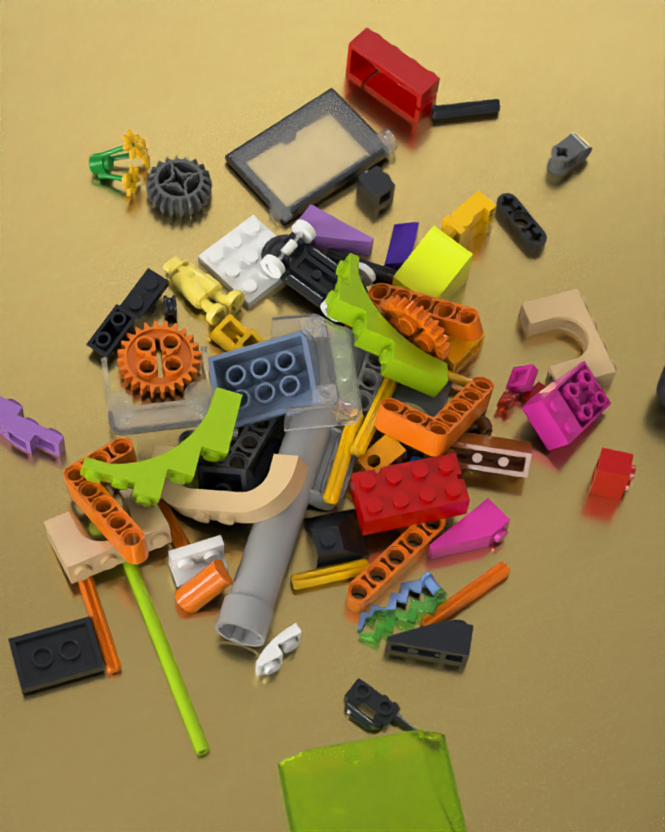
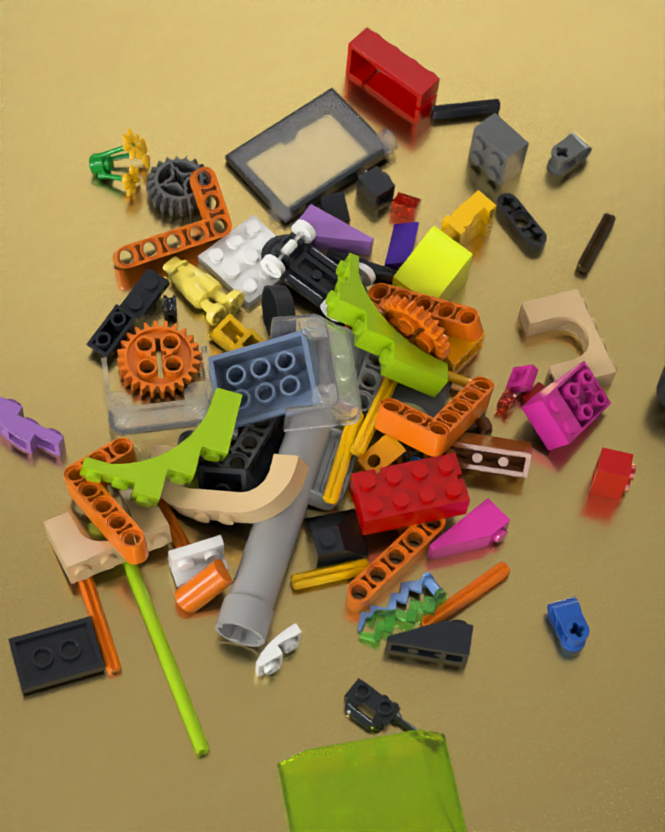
(182, 233): none -> orange beam
(276, 303): none -> black tyre
(335, 205): none -> black slope
(405, 205): none -> clear red slope
(498, 149): none -> dark grey brick
(569, 623): none -> blue piece
(595, 243): none -> dark brown axle

